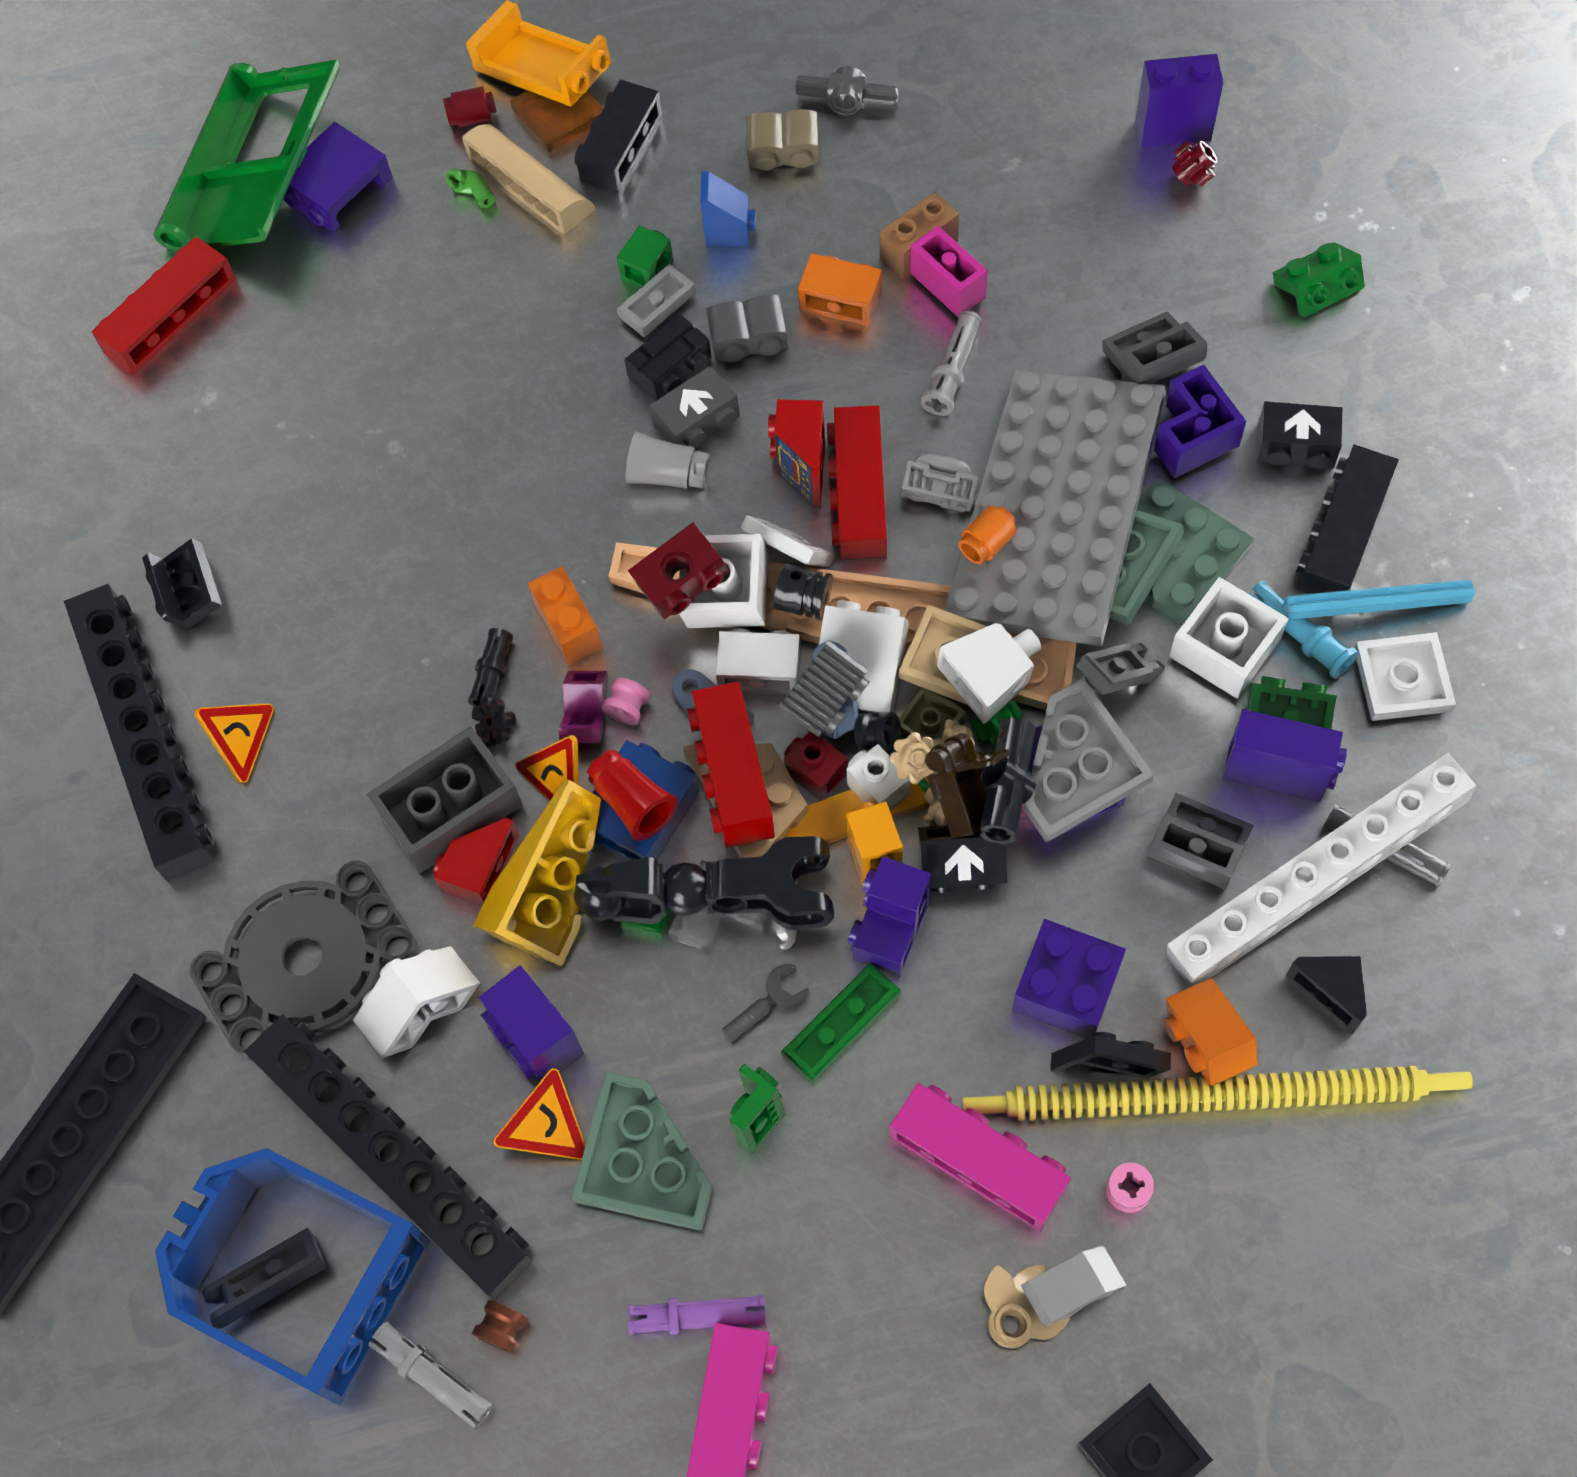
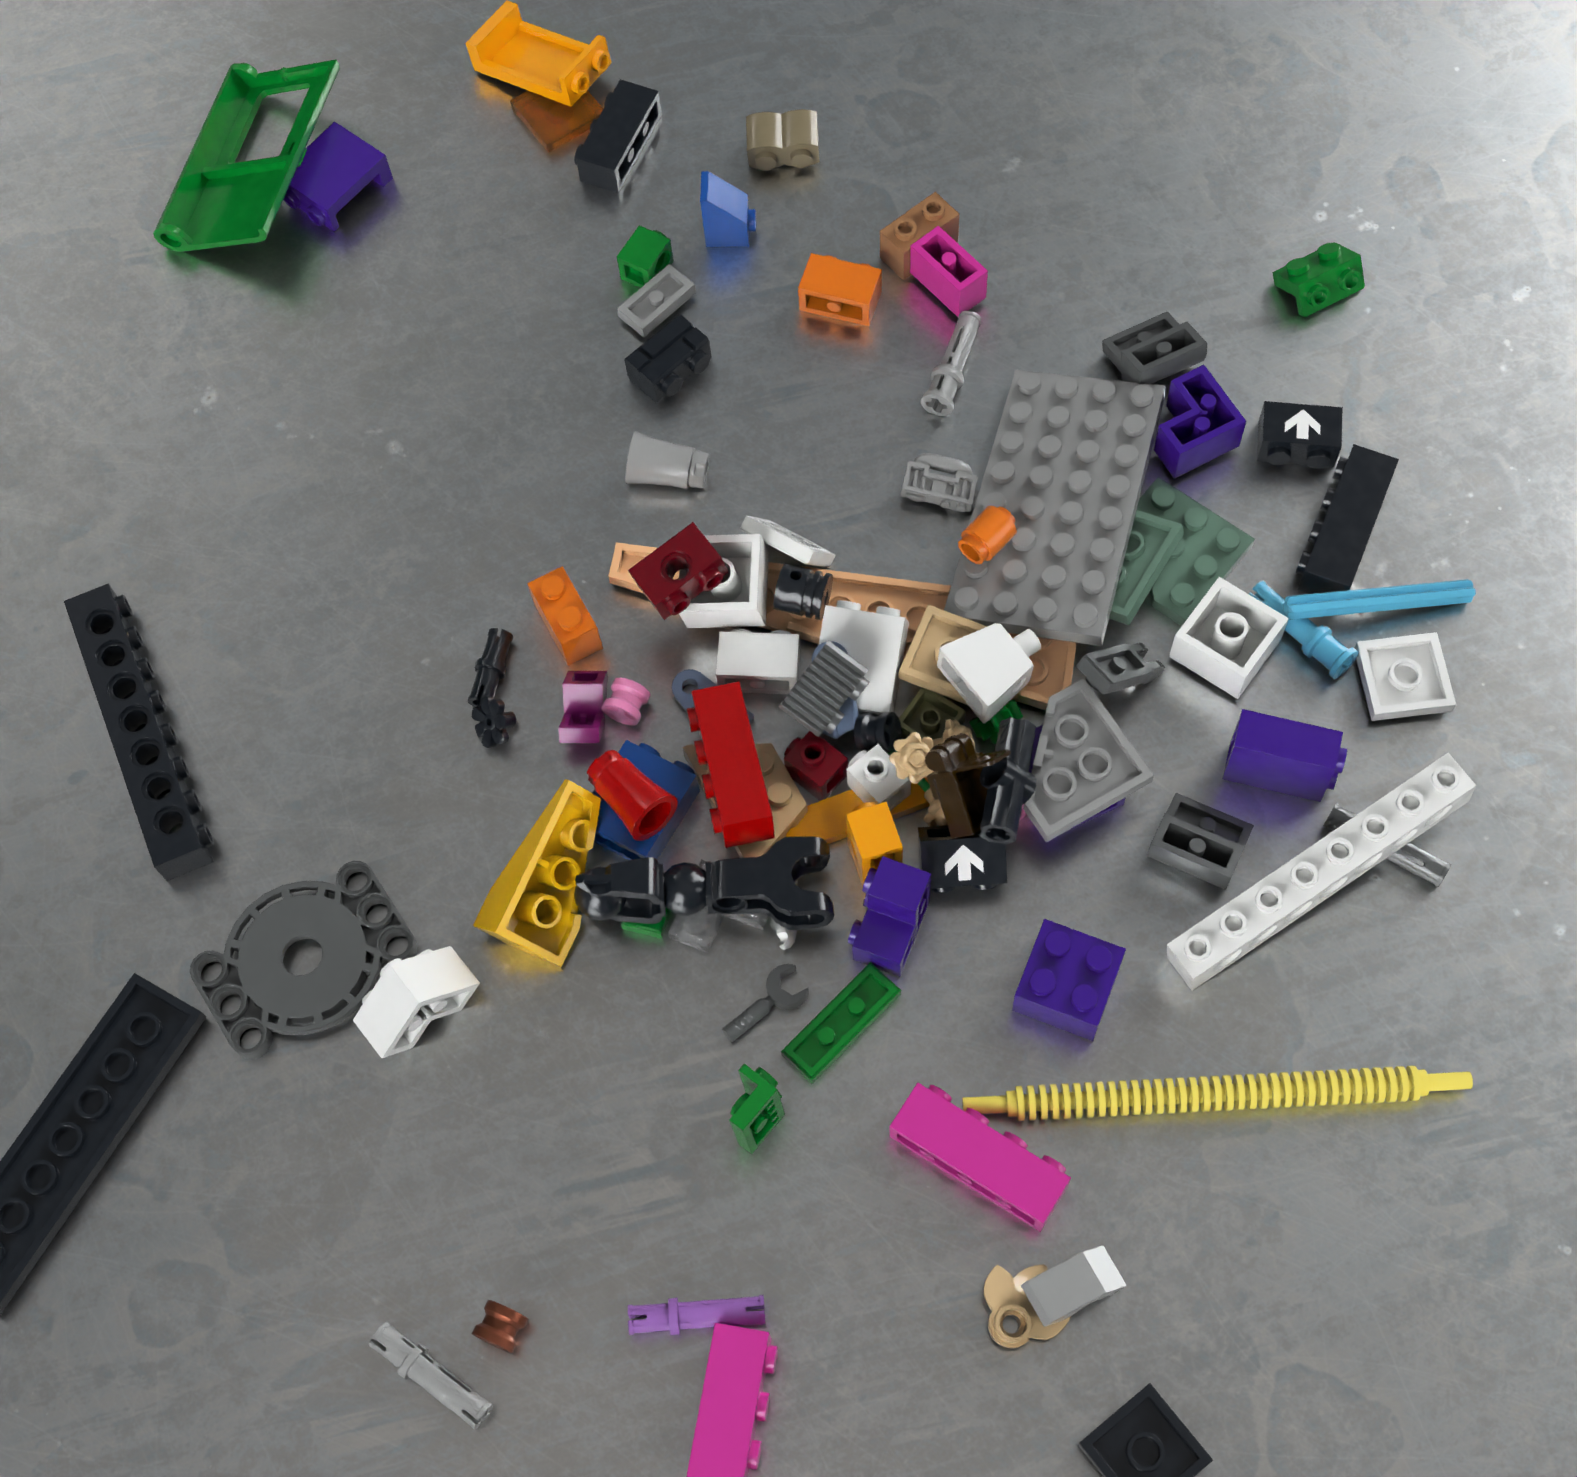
(164, 305): red brick -> none
(182, 584): black bracket -> none
(227, 1192): blue container -> none
(236, 734): piece -> none
(264, 1278): dark grey hinge -> none
(274, 1055): black brick -> none
(444, 797): dark grey brick -> none
(469, 107): dark red brick -> none
(471, 183): bright green arm -> none
(475, 861): red slope -> none
(526, 178): tan brick -> none
(531, 1024): dark purple brick -> none
(544, 1122): piece -> none
(551, 766): piece -> none
(639, 1159): sand green plate -> none
(695, 409): dark grey brick -> none
(747, 328): dark grey brick -> none
(799, 445): red slope -> none
(847, 90): dark grey axle -> none
(859, 483): red brick -> none
(1113, 1057): black wing -> none
(1129, 1198): bright pink wheel -> none
(1178, 100): dark purple brick -> none
(1194, 163): dark red gear -> none
(1210, 1032): orange brick -> none
(1307, 705): green bracket -> none
(1334, 985): black slope -> none

